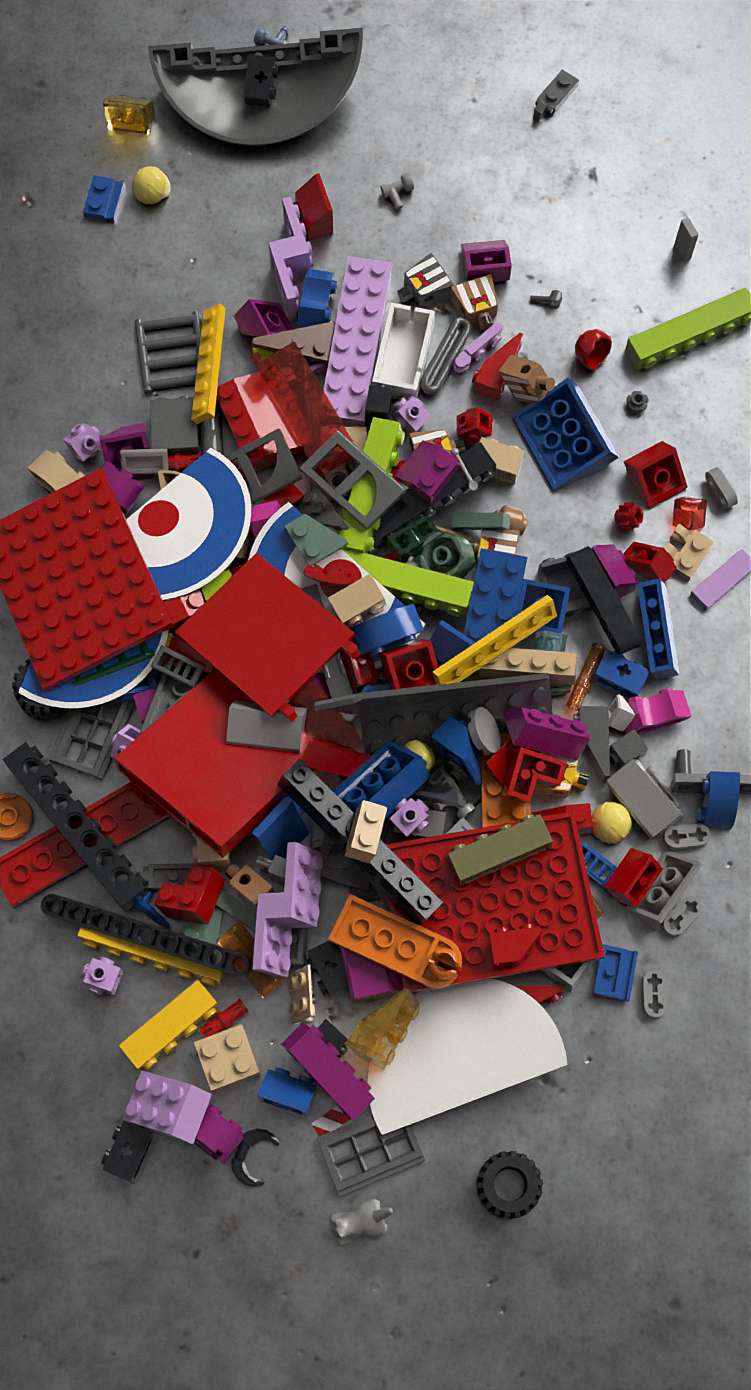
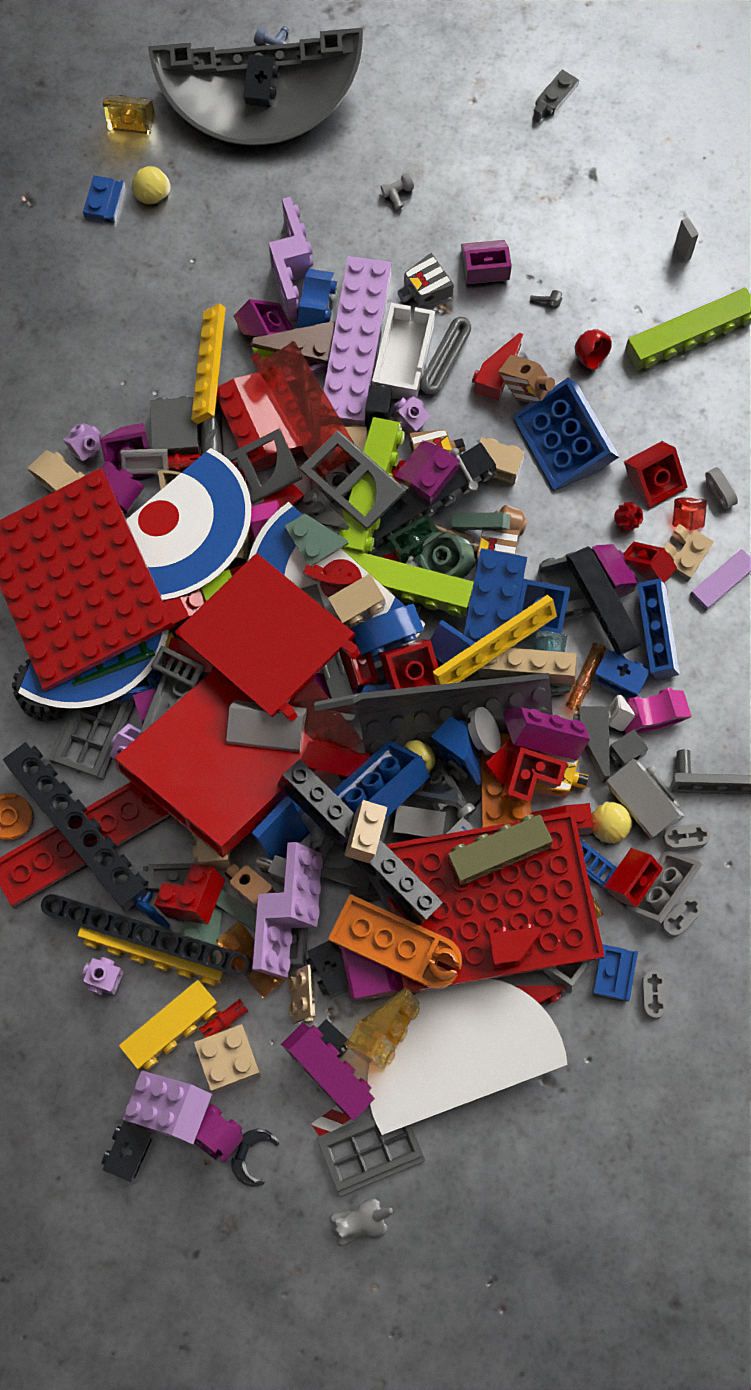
(144, 345): dark grey bar -> none
(287, 1092): blue slope -> none
(314, 208): red slope -> none
(401, 819): lavender brick -> none
(474, 425): red brick -> none
(476, 300): torso -> none
(477, 348): lavender hinge -> none
(530, 1175): black tyre -> none
(637, 406): dark grey plate -> none
(720, 799): blue brick -> none

